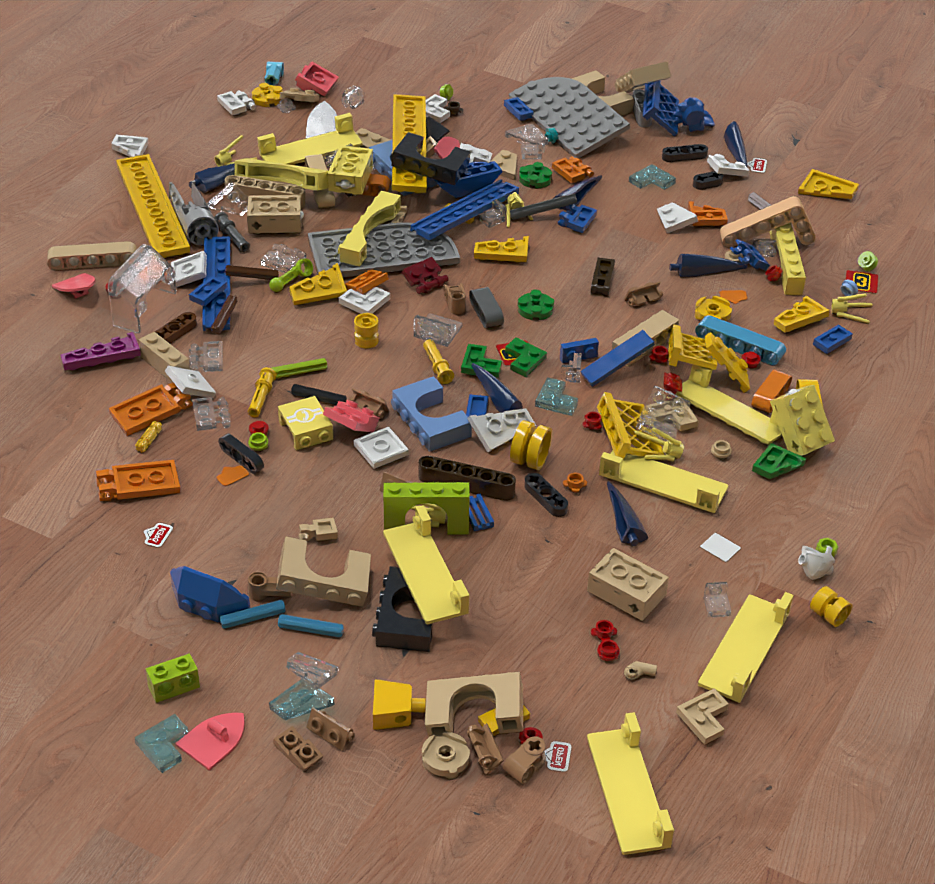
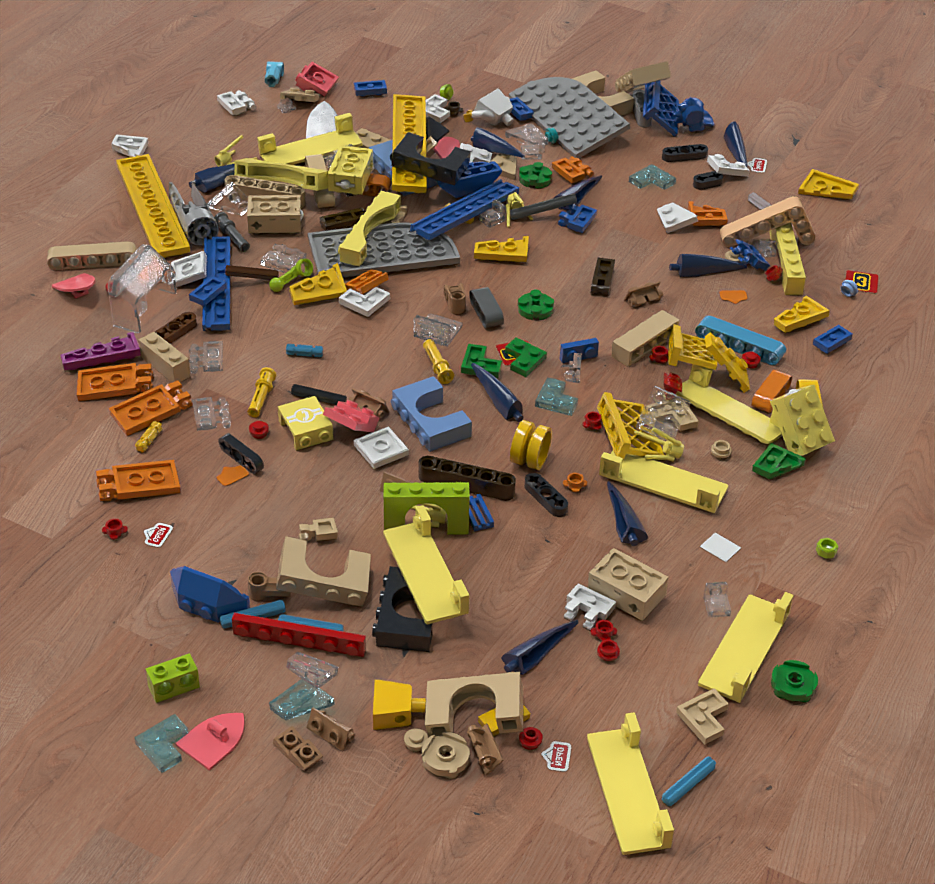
(114, 381): none -> orange tile
(114, 528): none -> red plate
(190, 382): white plate -> none
(224, 314): reddish brown axle -> none
(258, 441): lime plate -> none
(266, 95): yellow plate -> none
(299, 634): none -> red plate
(301, 367): lime axle -> none
(304, 350): none -> dark azure axle
(342, 219): none -> dark brown plate
(353, 97): clear head -> none
(366, 330): yellow wheel -> none
(370, 88): none -> blue plate
(415, 739): none -> tan plate
(422, 271): dark red plate -> none
(477, 405): blue tile -> none
(492, 108): none -> white torso
(492, 143): none -> dark blue piece
(499, 427): white wing -> none
(526, 759): medium nougat piece -> none
(532, 651): none -> dark blue piece
(590, 601): none -> white plate
(617, 358): blue tile -> none
(637, 669): tan arm -> none
(688, 781): none -> dark azure axle
(715, 307): yellow plate -> none
(792, 691): none -> green plate
(816, 563): white helmet -> none
(832, 607): yellow wheel -> none
(841, 304): light yellow plant -> none
(868, 261): lime wheel -> none

